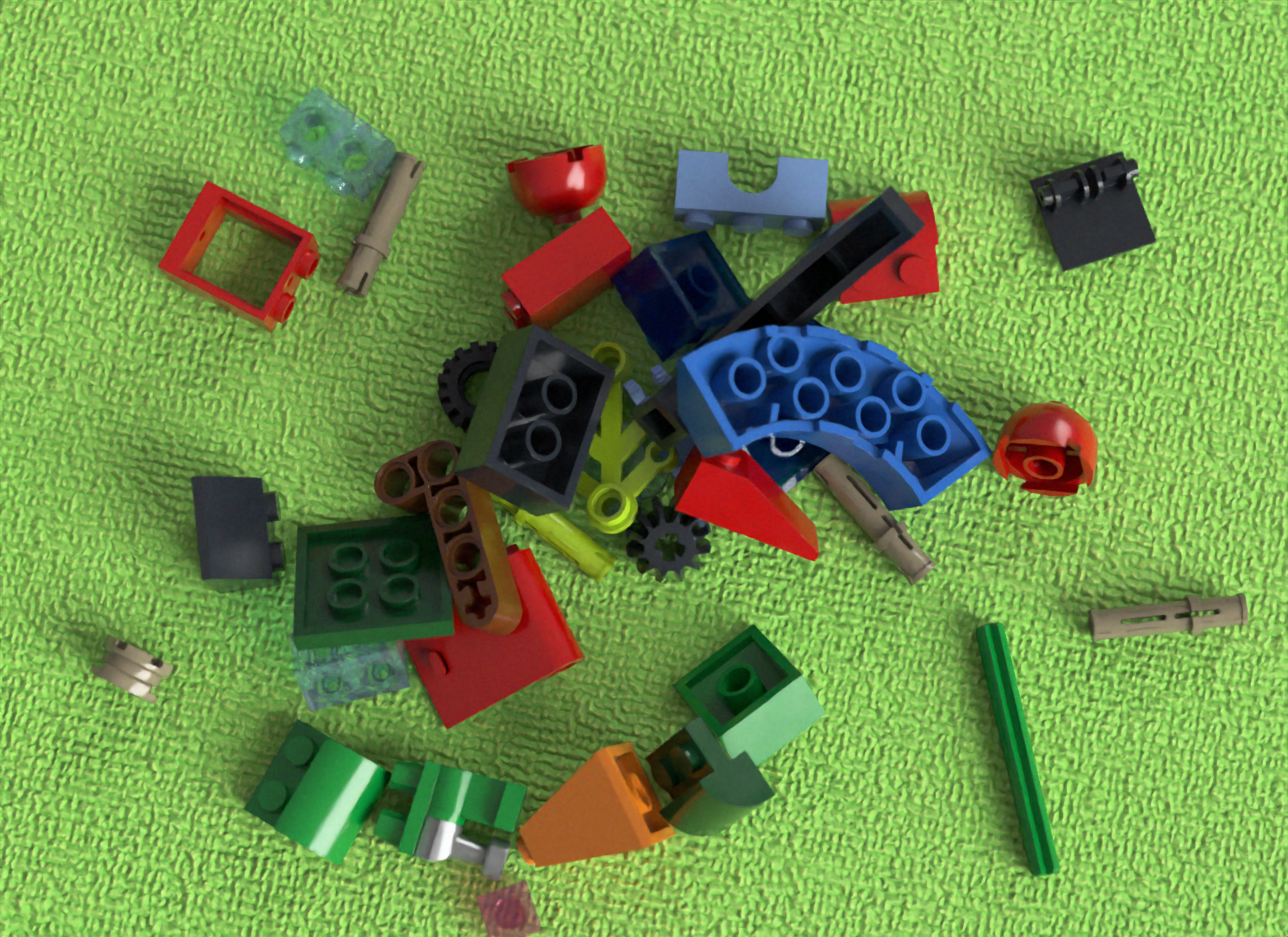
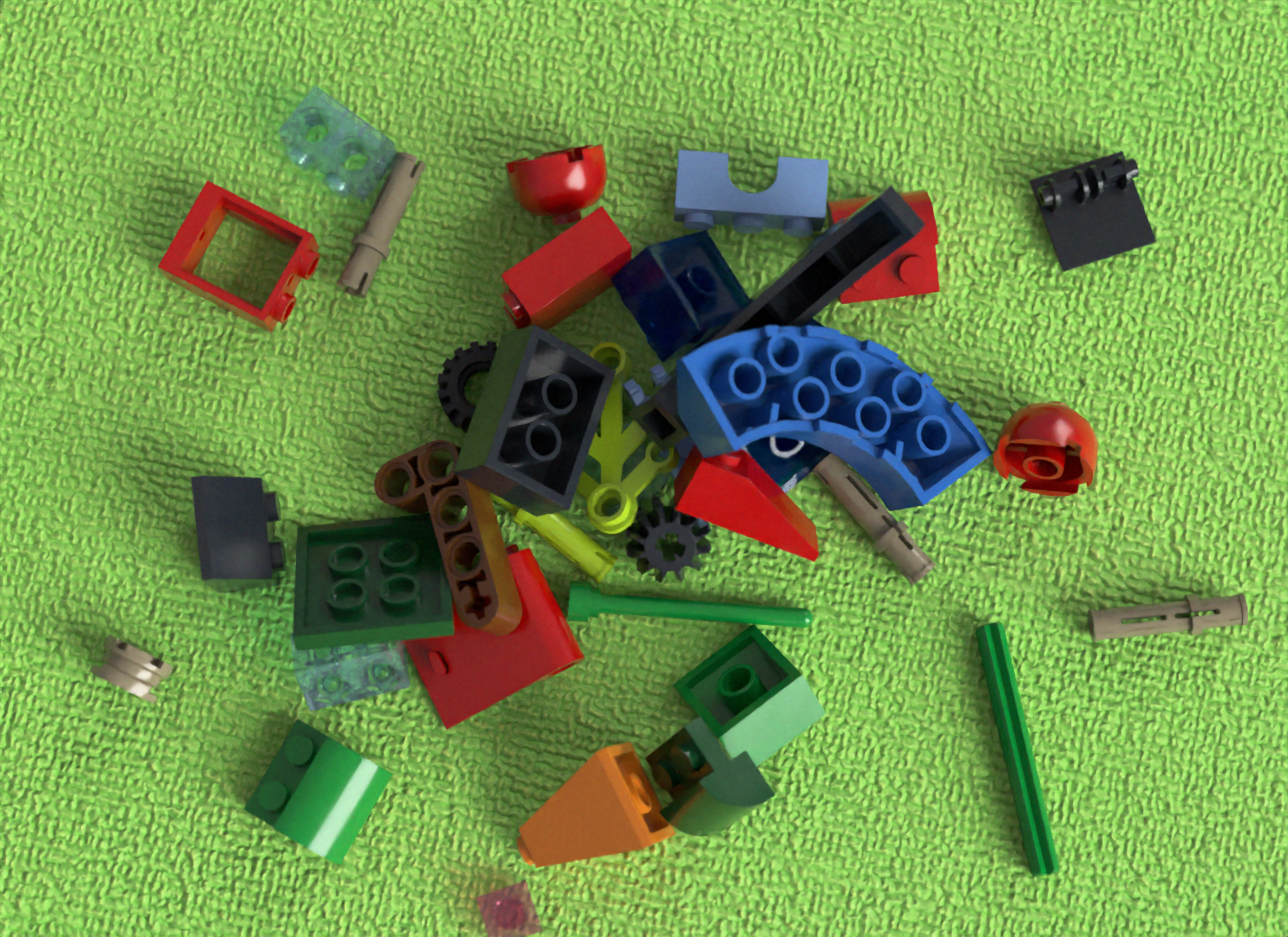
(439, 810): green hips -> none
(589, 602): none -> green piece

